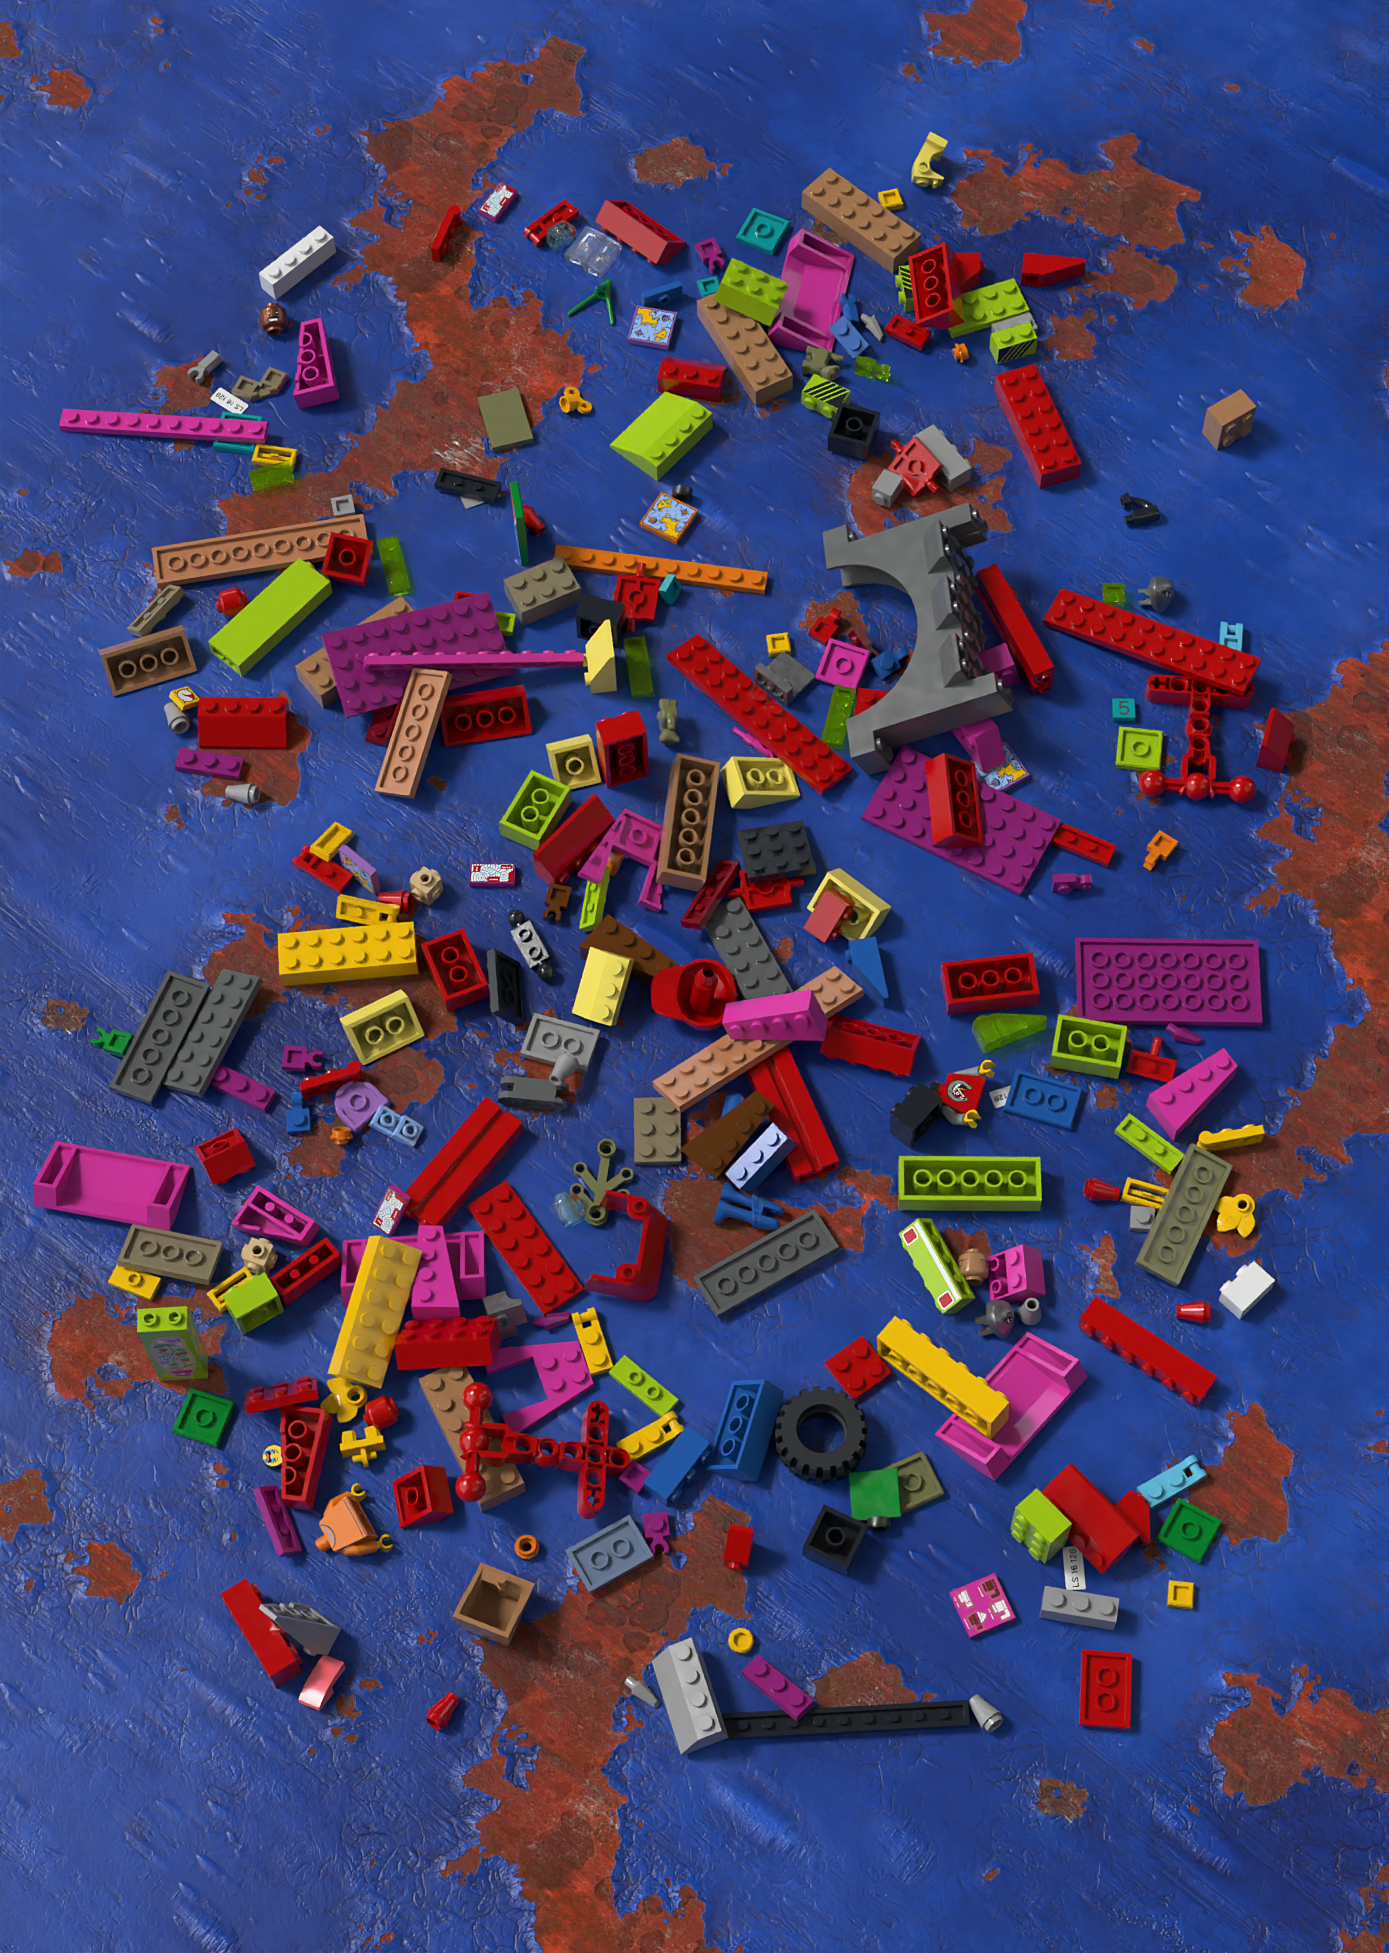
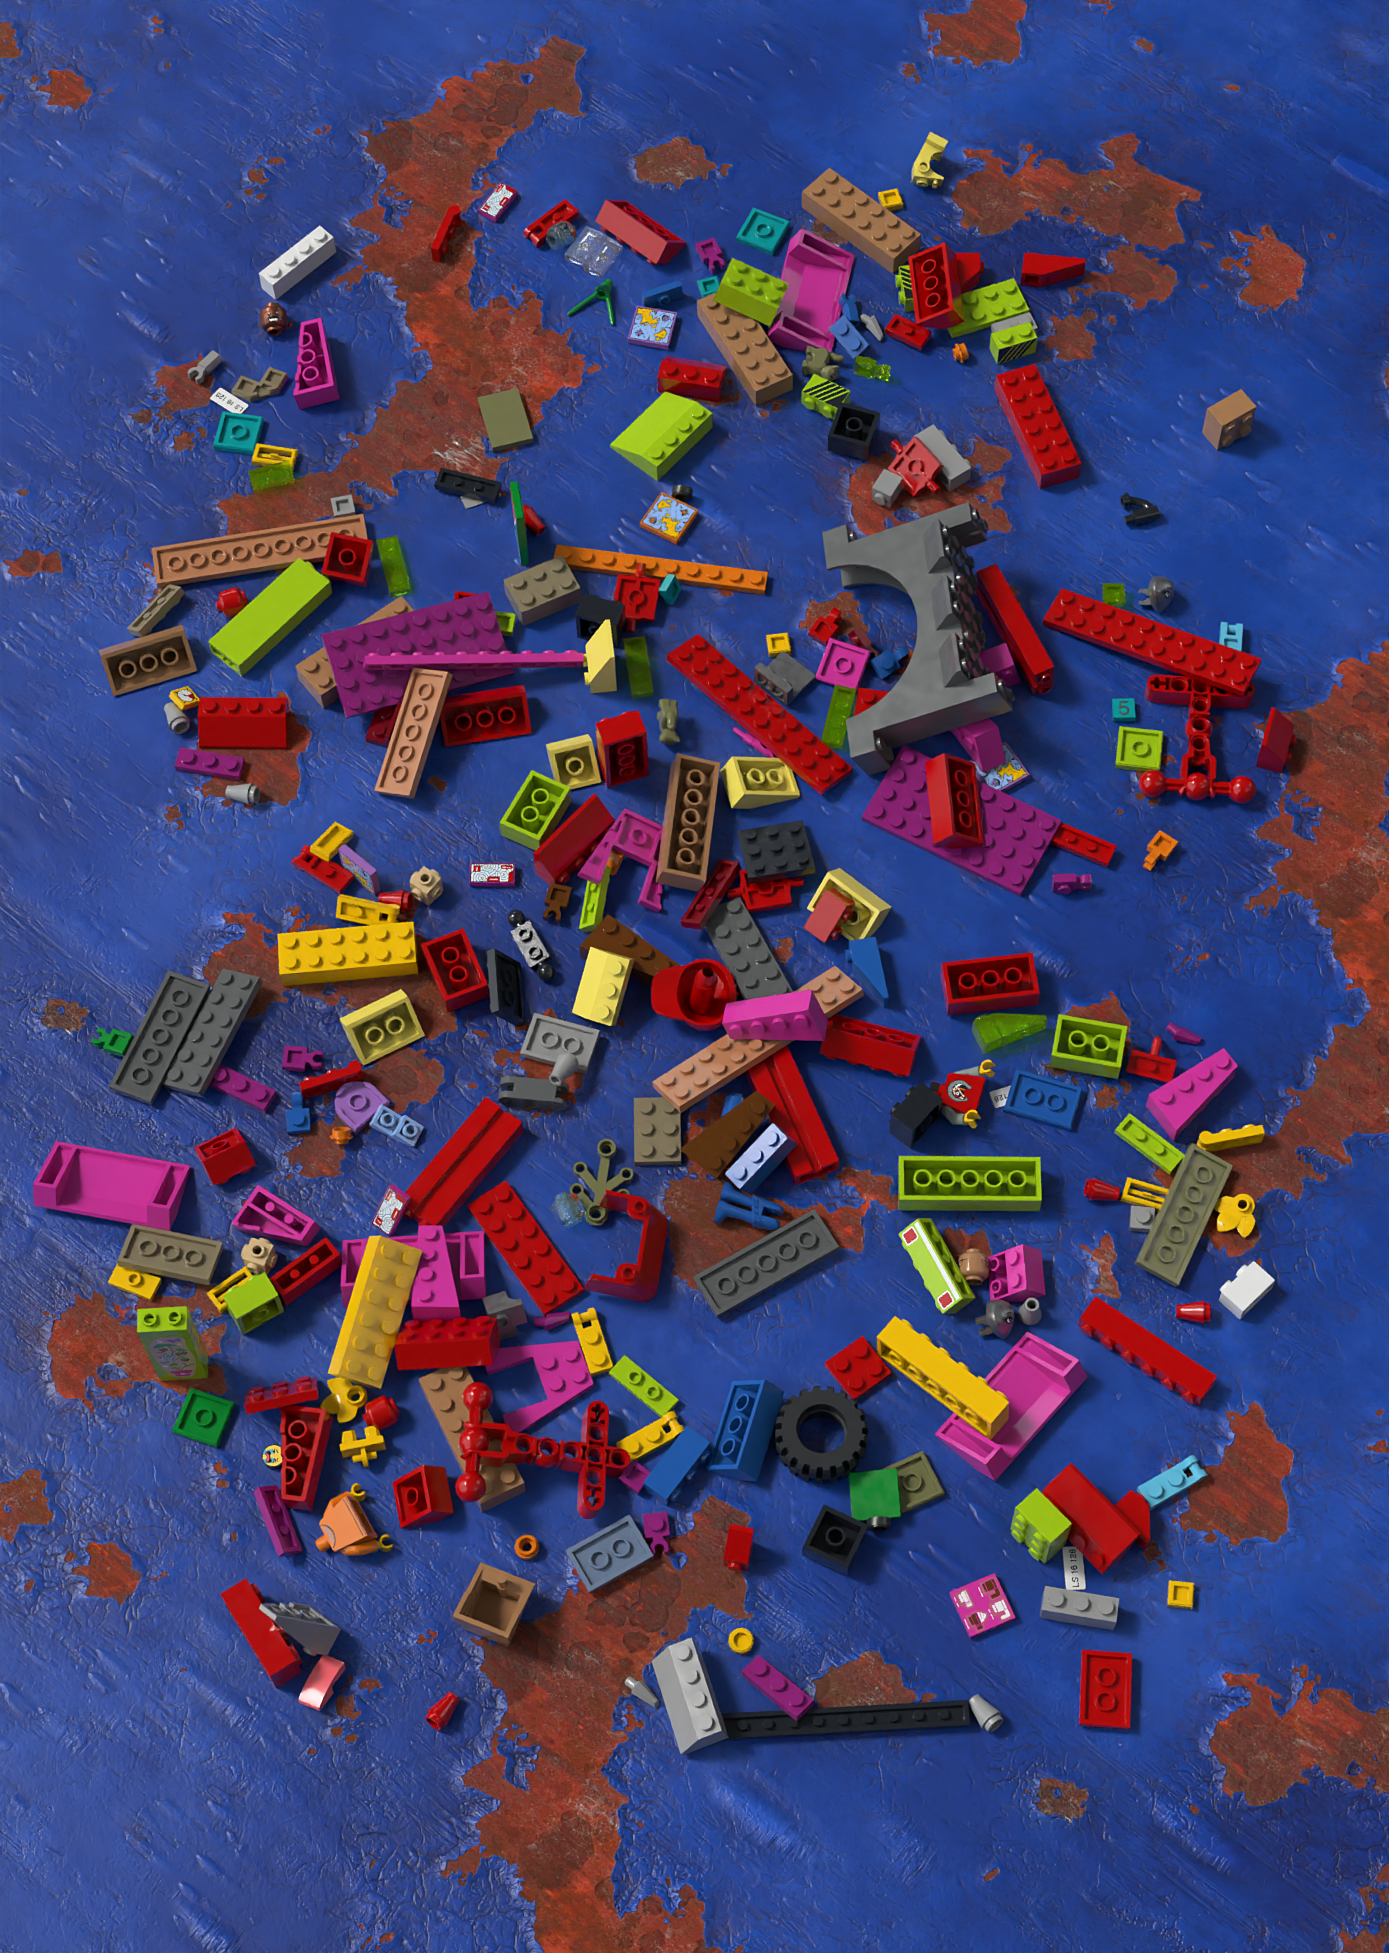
(164, 426): dark pink plate -> none
(574, 401): light orange piece -> none
(1168, 981): magenta plate -> none
(1188, 1530): green tile -> none

